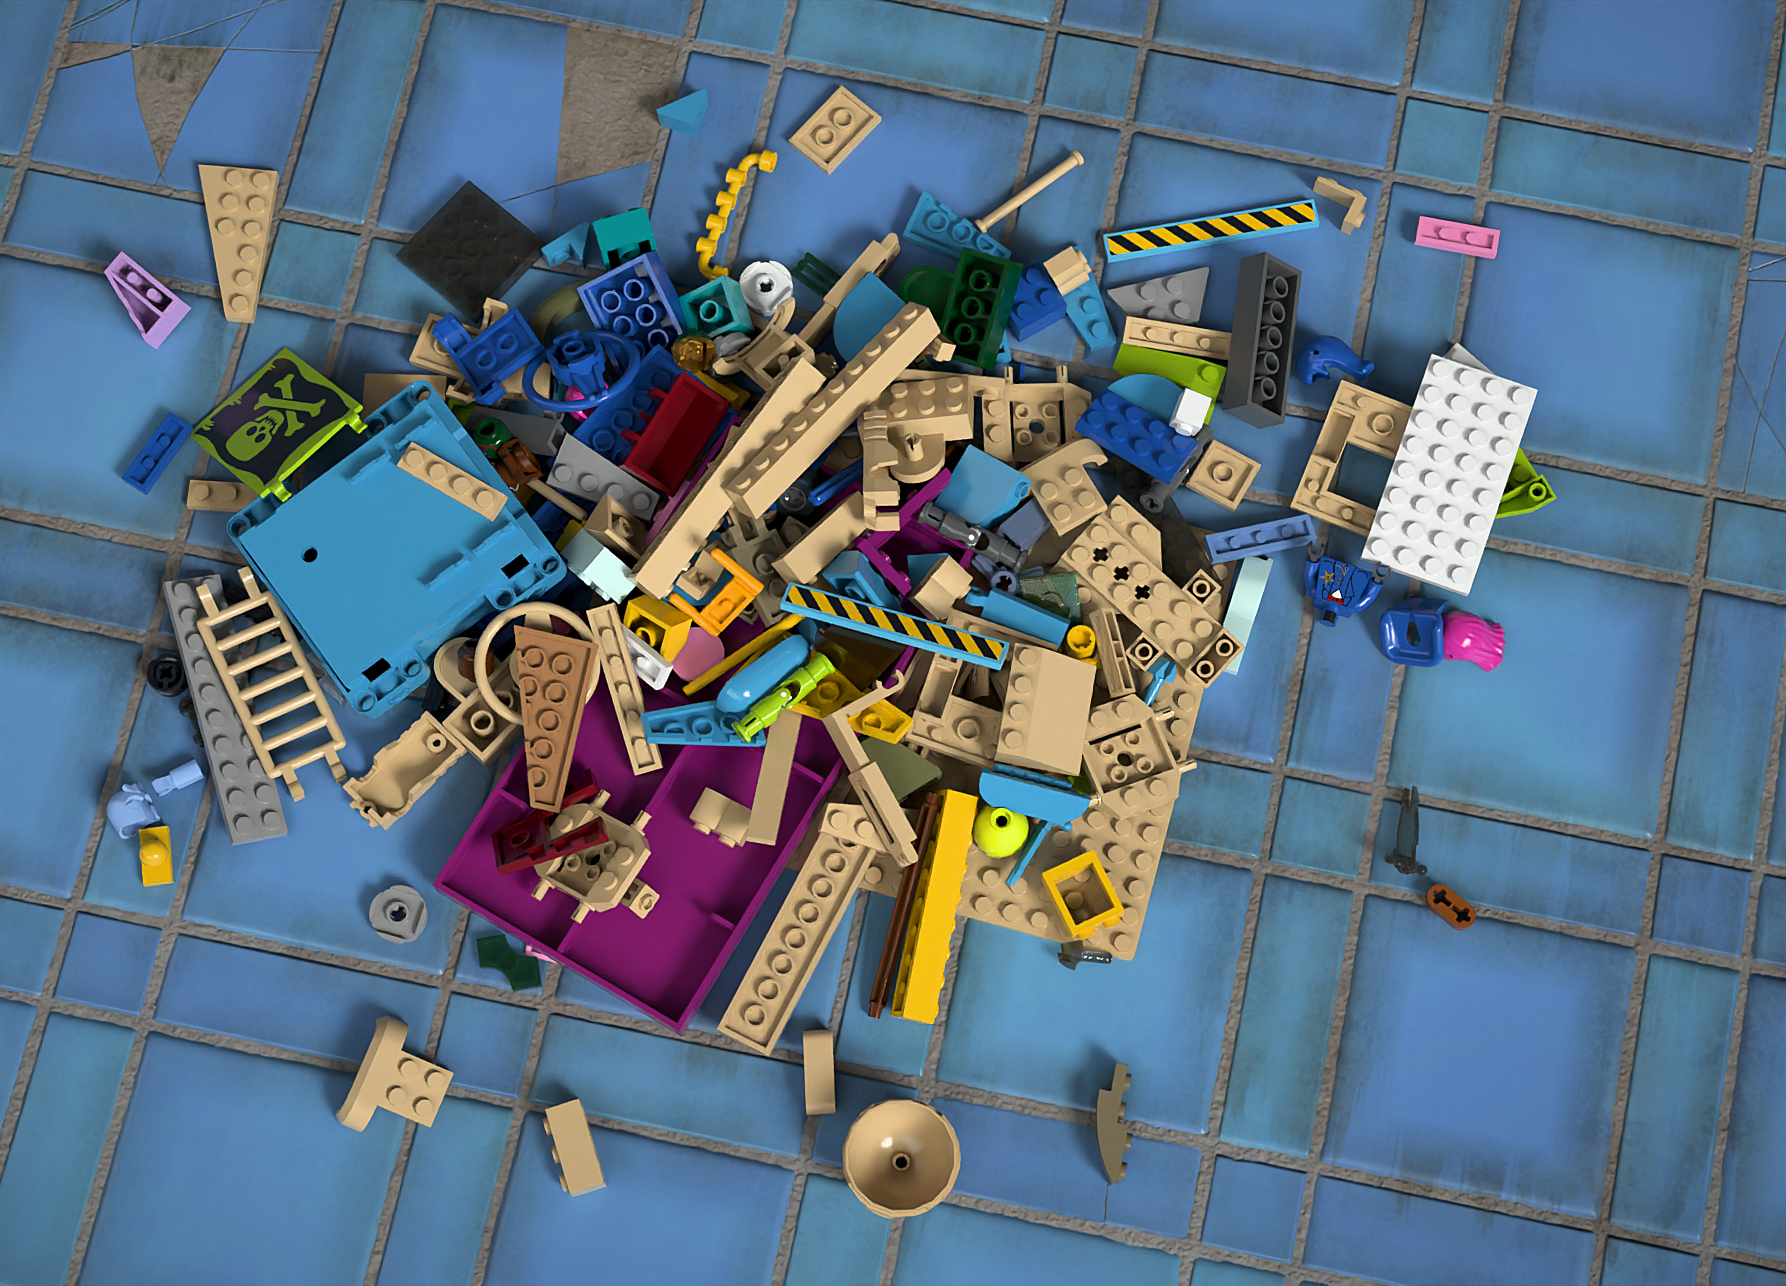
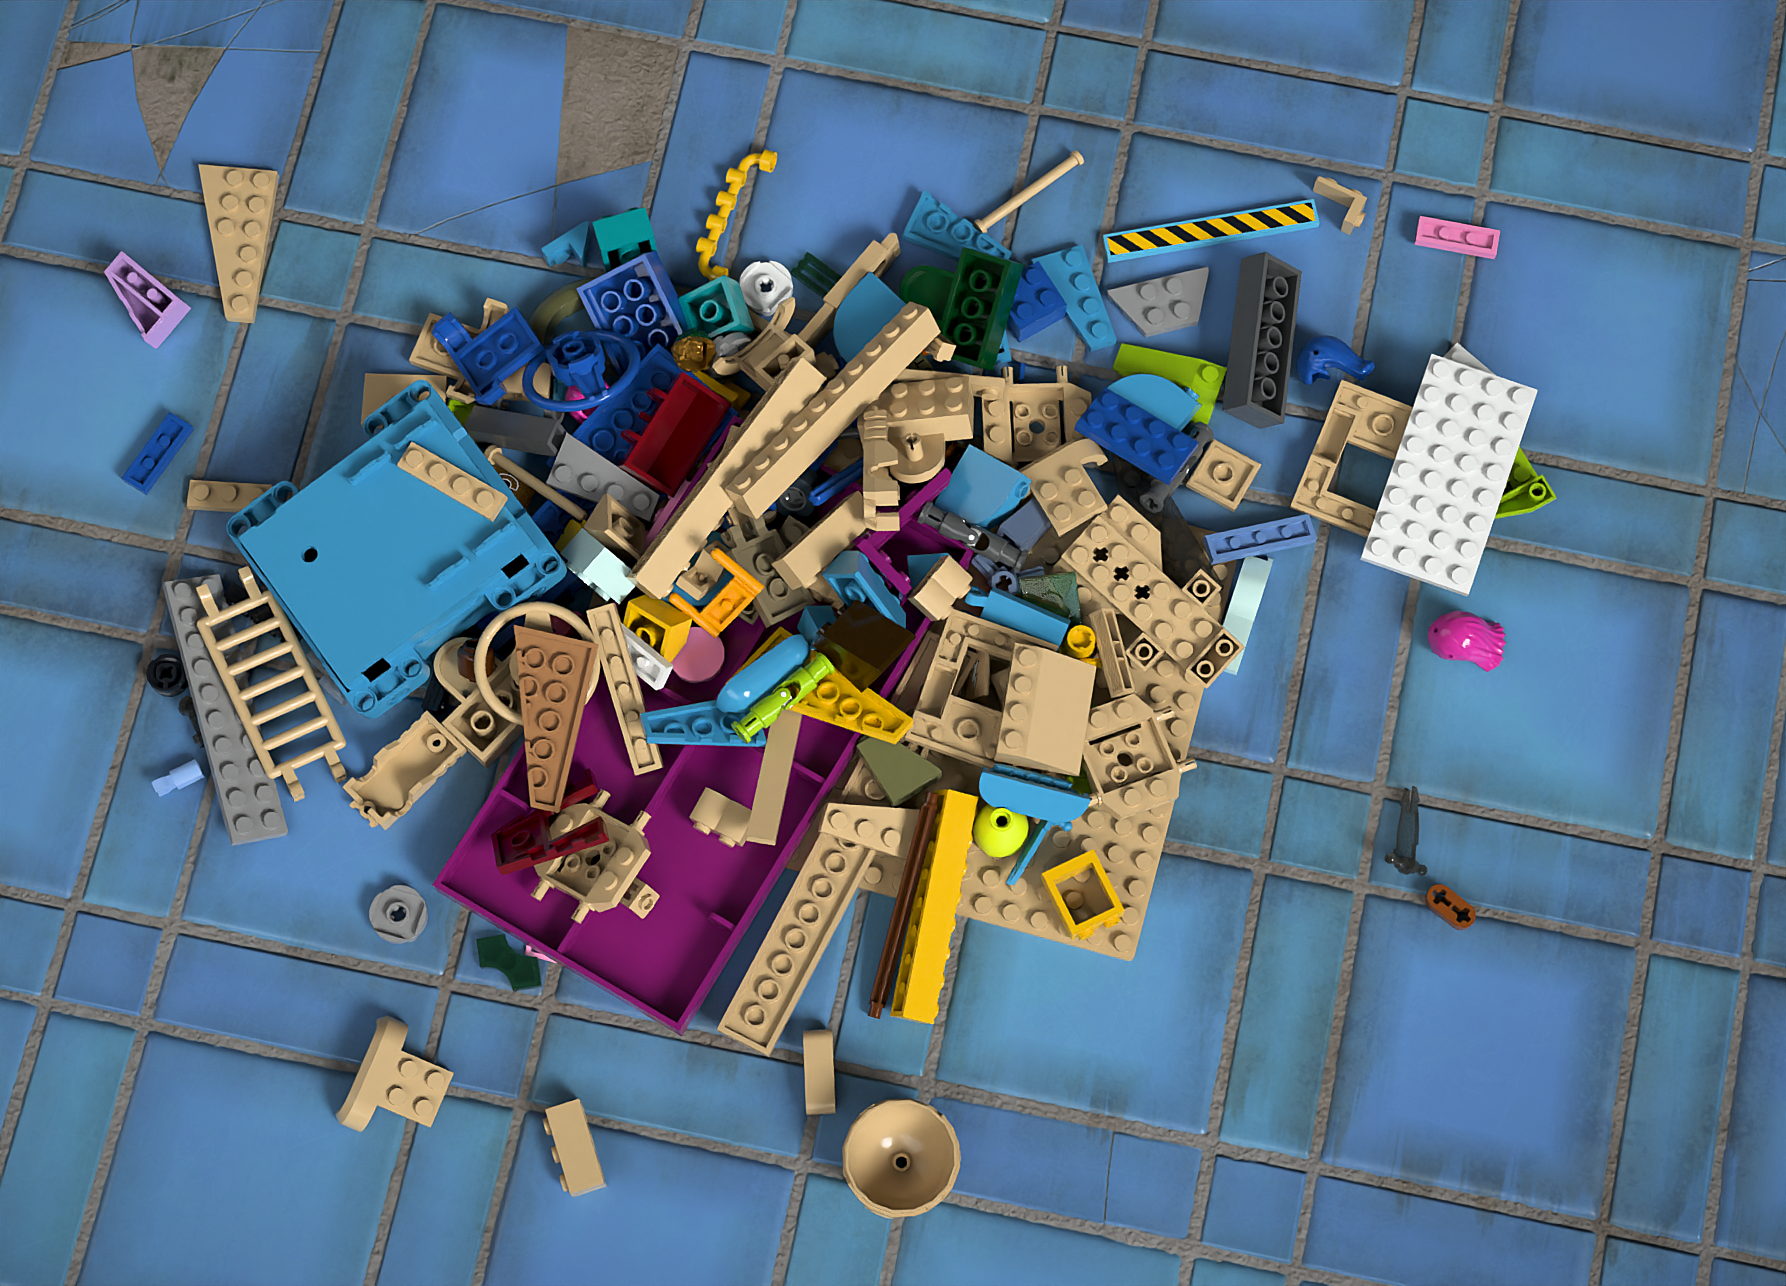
(131, 810): light blue helmet -> none
(156, 856): yellow tile -> none
(276, 423): flag -> none
(471, 251): clear smoke plate -> none
(490, 435): dark green head -> none
(518, 464): reddish brown piece -> none
(685, 114): dark azure slope -> none
(742, 653): yellow piece -> none
(835, 130): tan tile -> none
(869, 780): tan hinge -> none
(894, 626): tile -> none
(1068, 270): tan brick -> none
(1074, 952): clear smoke bar -> none
(1110, 1135): dark tan slope -> none
(1162, 671): dark azure bar -> none
(1176, 338): tan plate -> none
(1189, 412): white brick -> none
(1339, 587): blue torso -> none
(1429, 622): blue piece -> none

